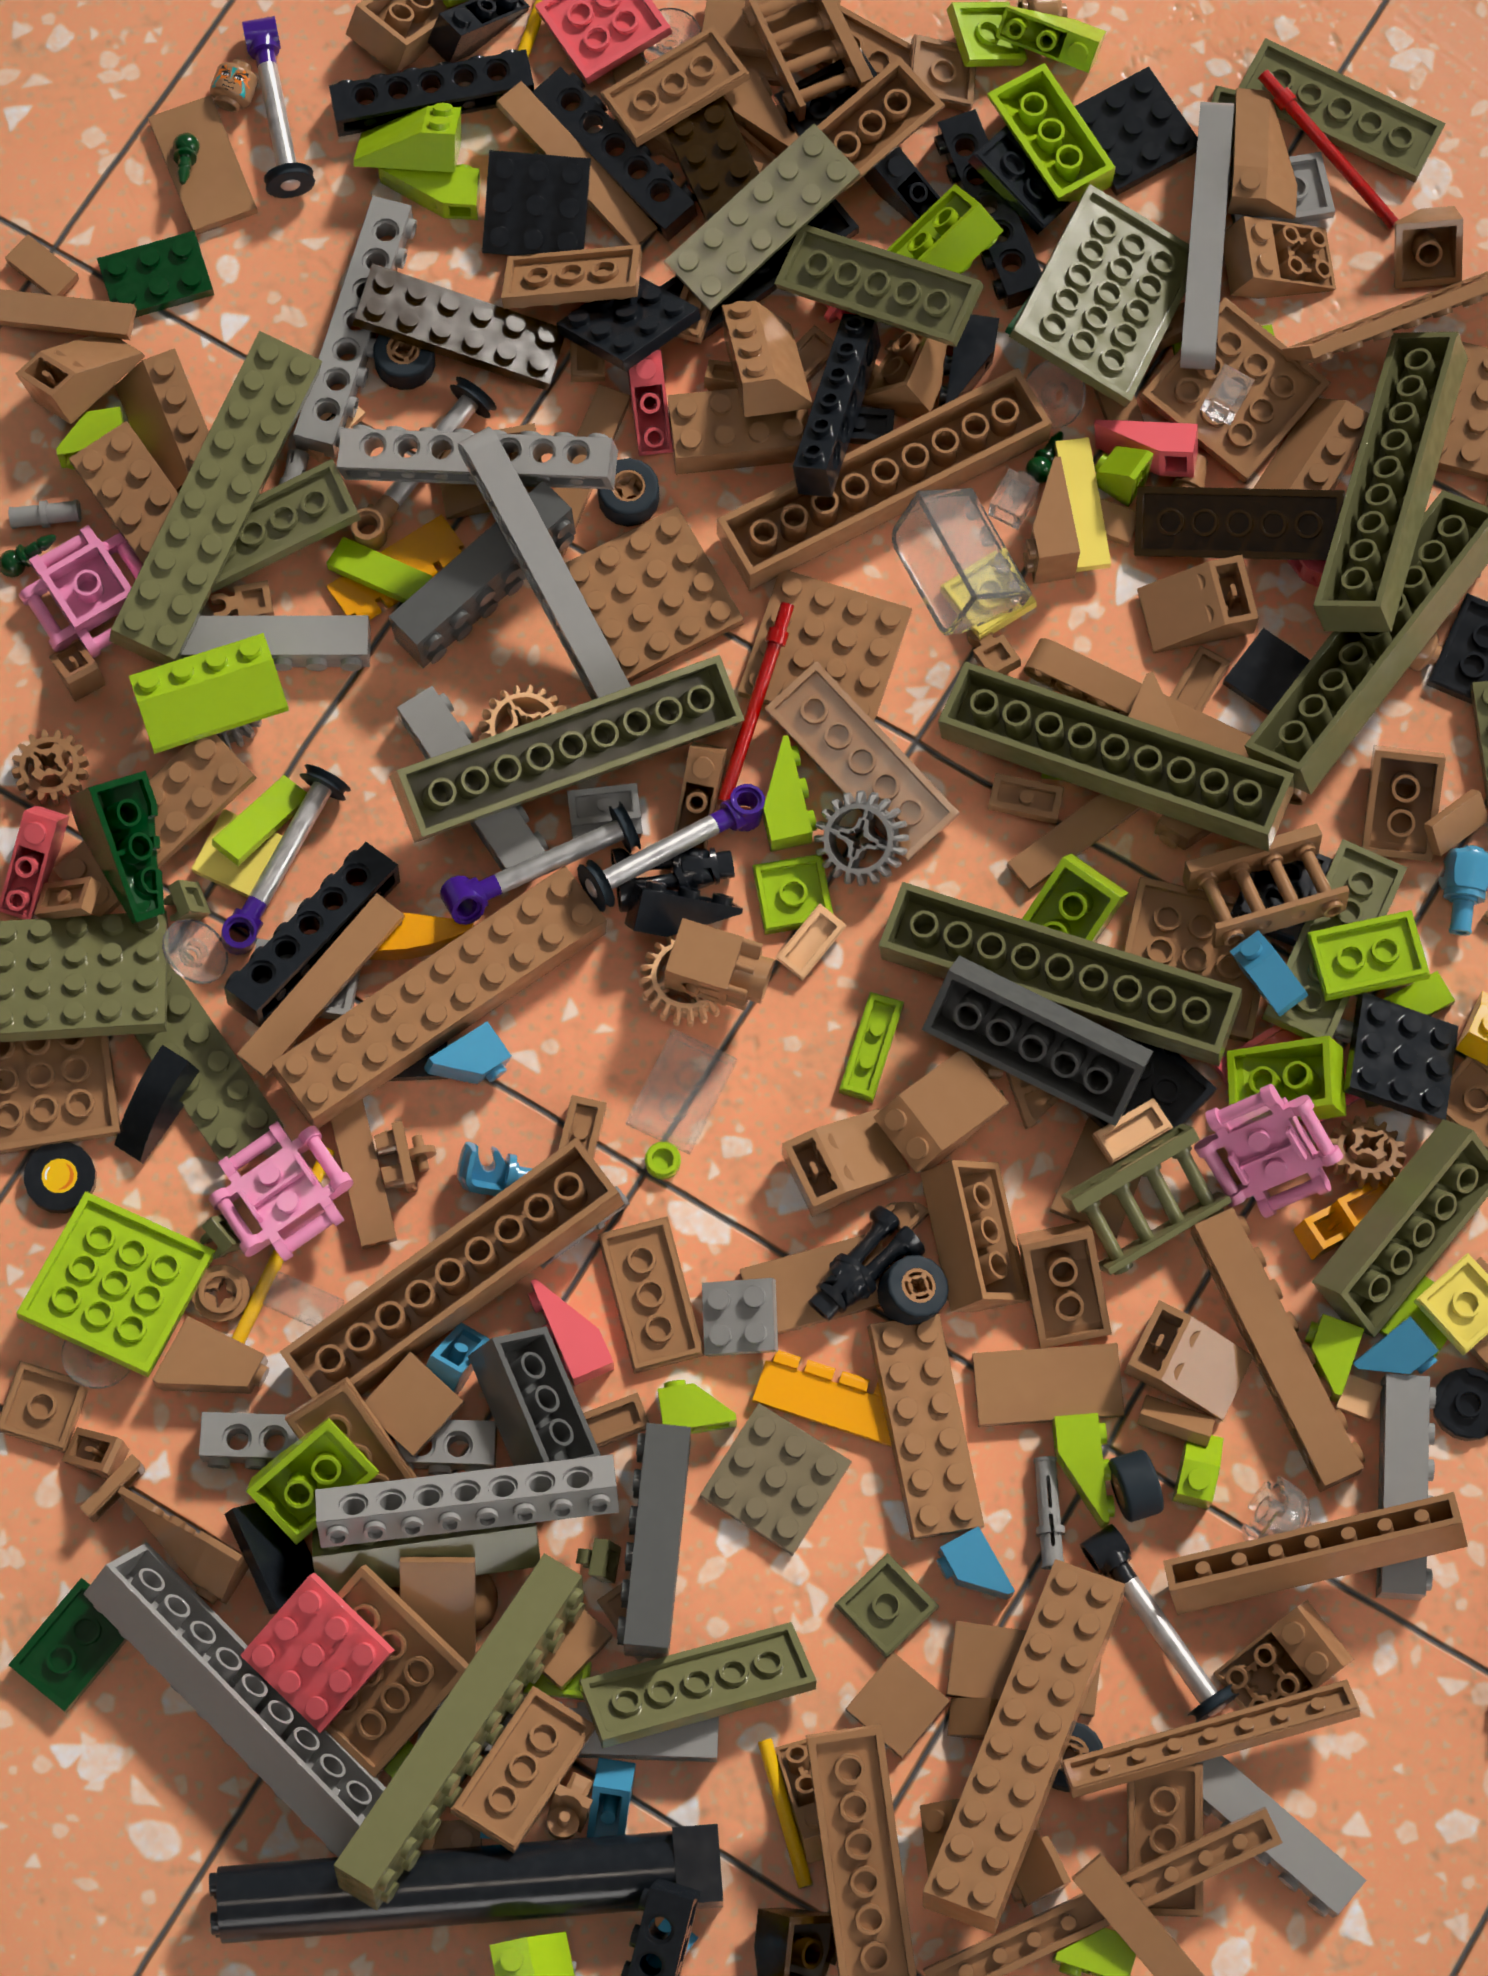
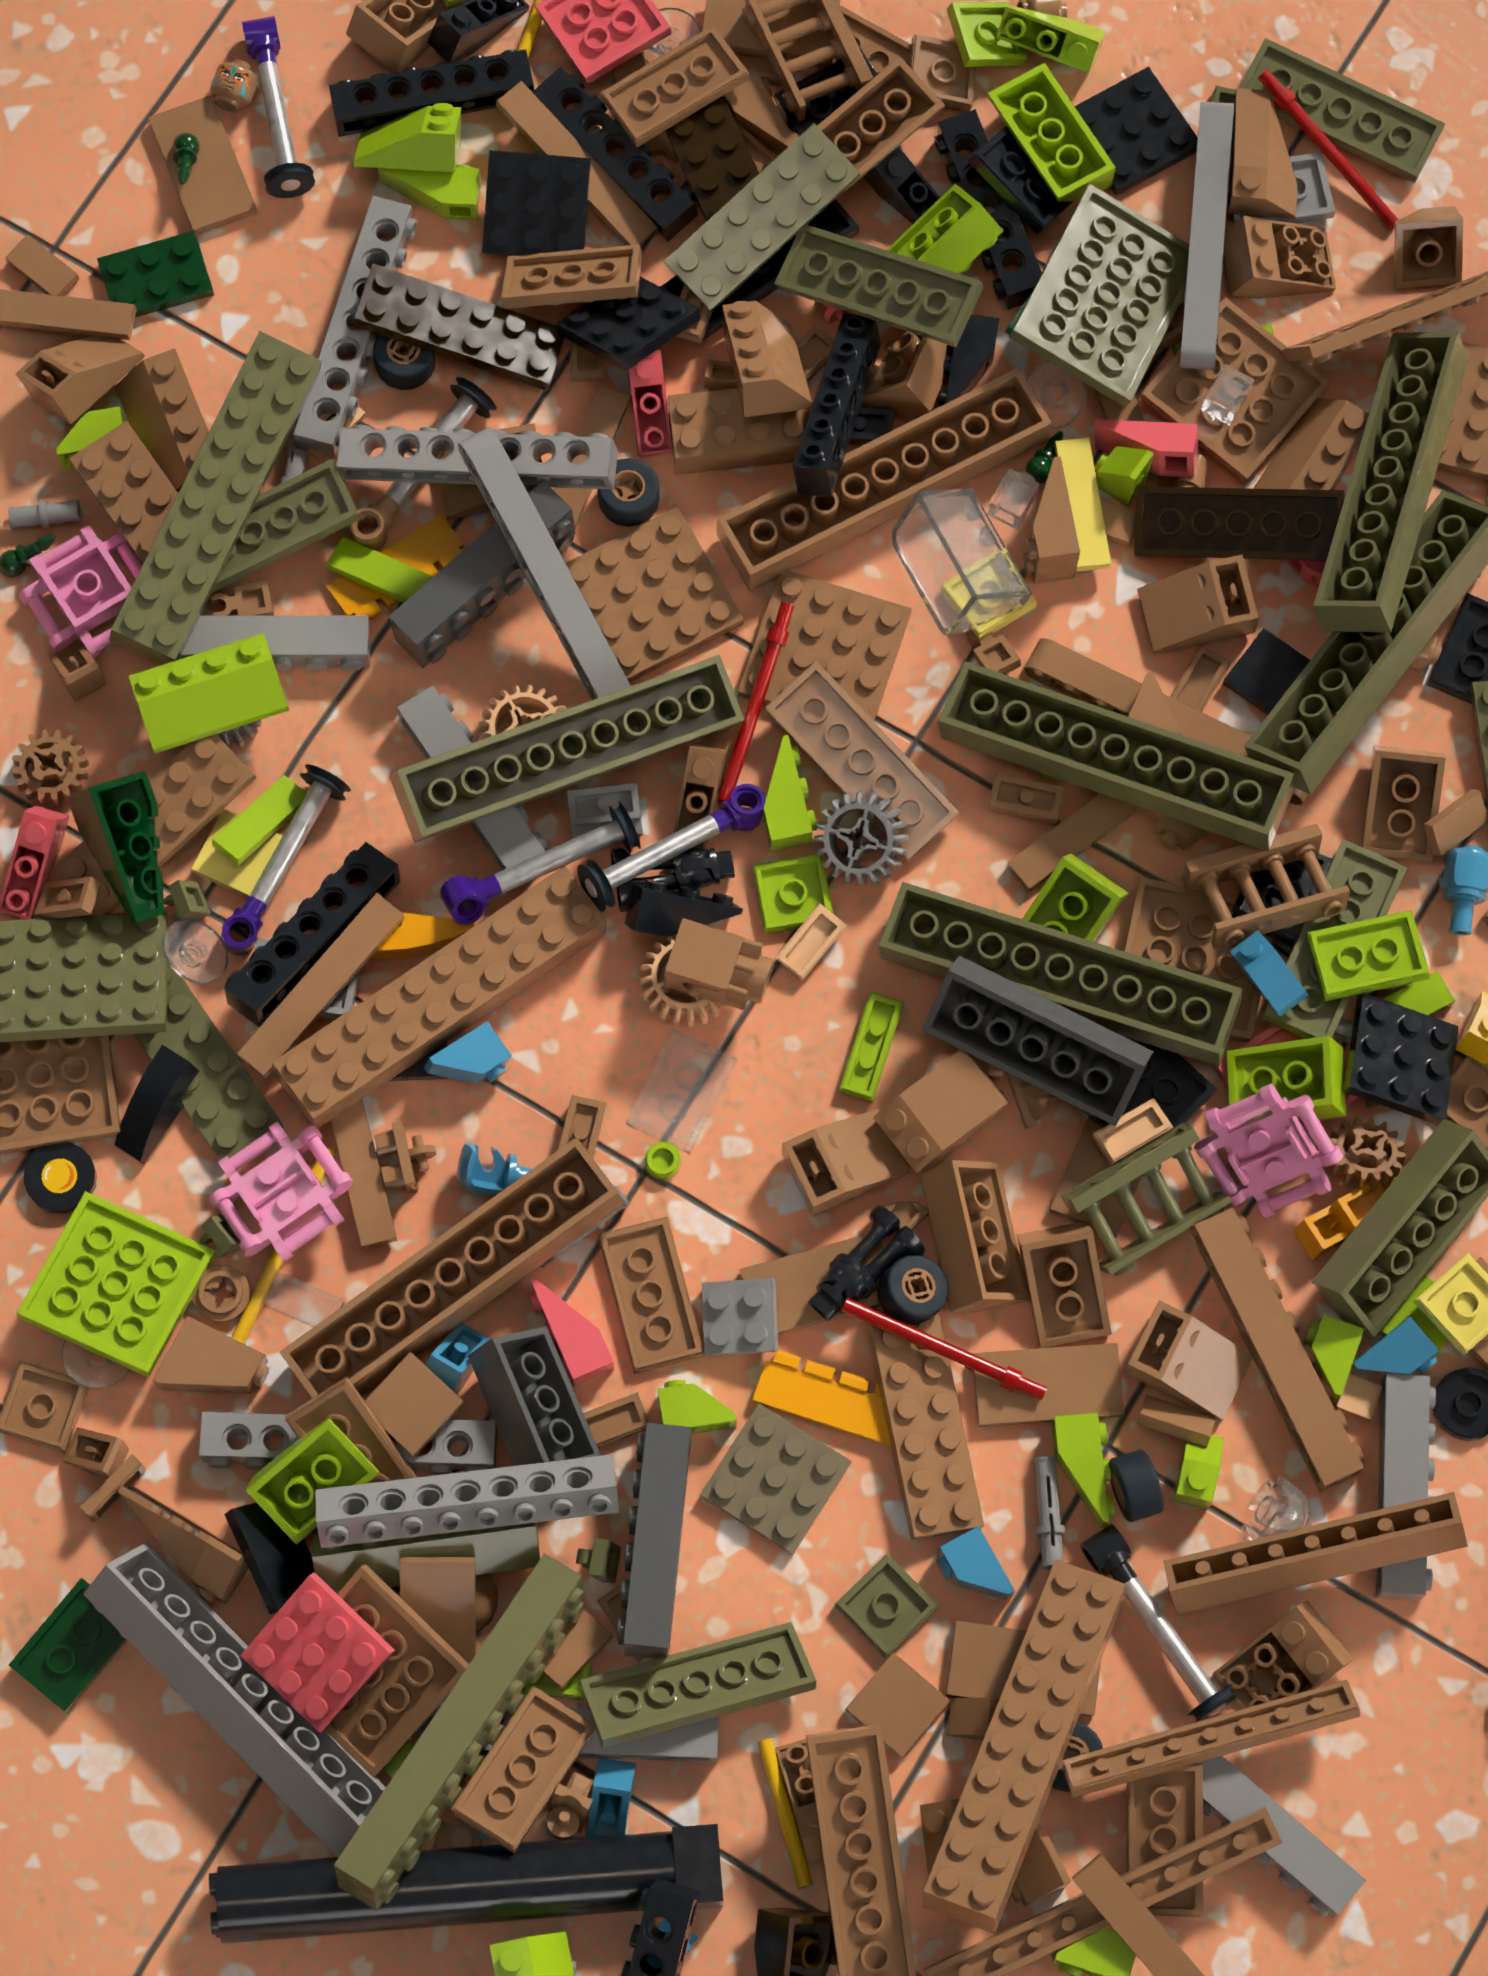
(1009, 1377): none -> red bar

